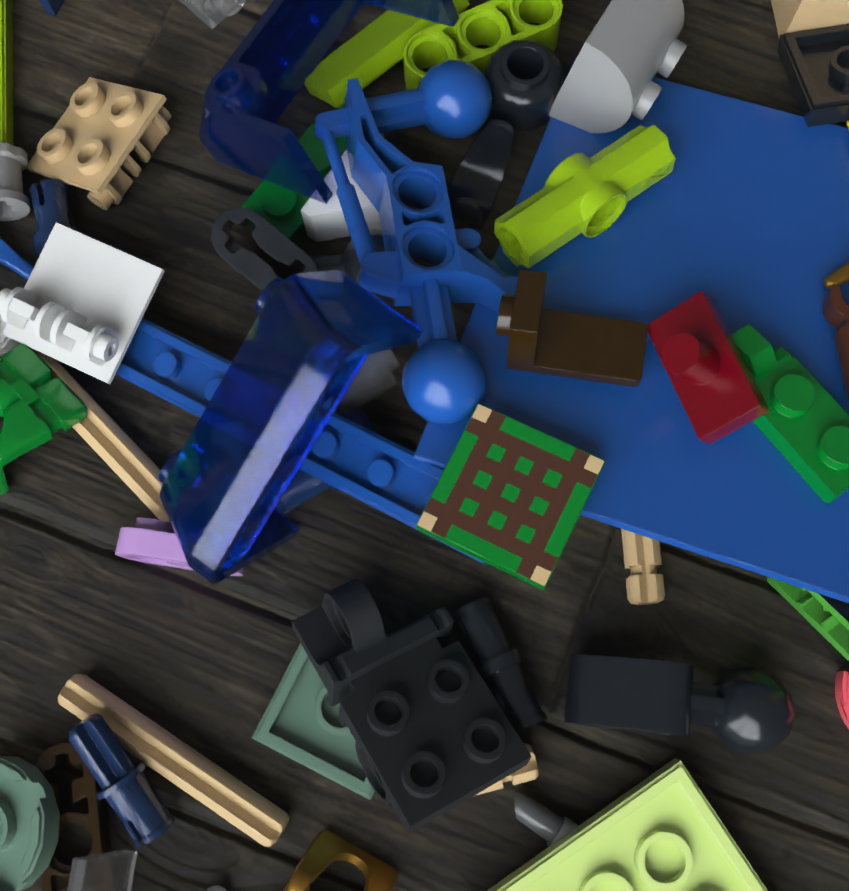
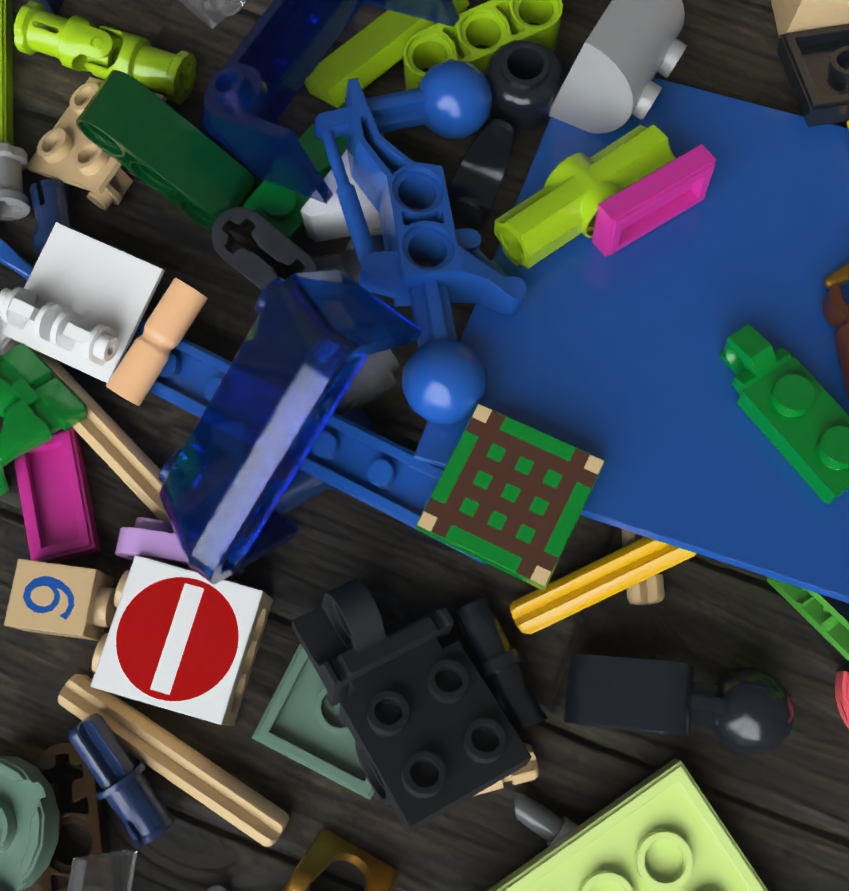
(57, 500): none -> dark pink tile
(61, 600): none -> tan brick
(104, 49): none -> lime piece
(152, 349): none -> light nougat piece
(164, 149): none -> dark green beam
(181, 641): none -> piece
(568, 341): dark brown bracket -> none
(595, 583): none -> yellow axle
(653, 200): none -> dark pink tile
(706, 368): dark red tile -> none

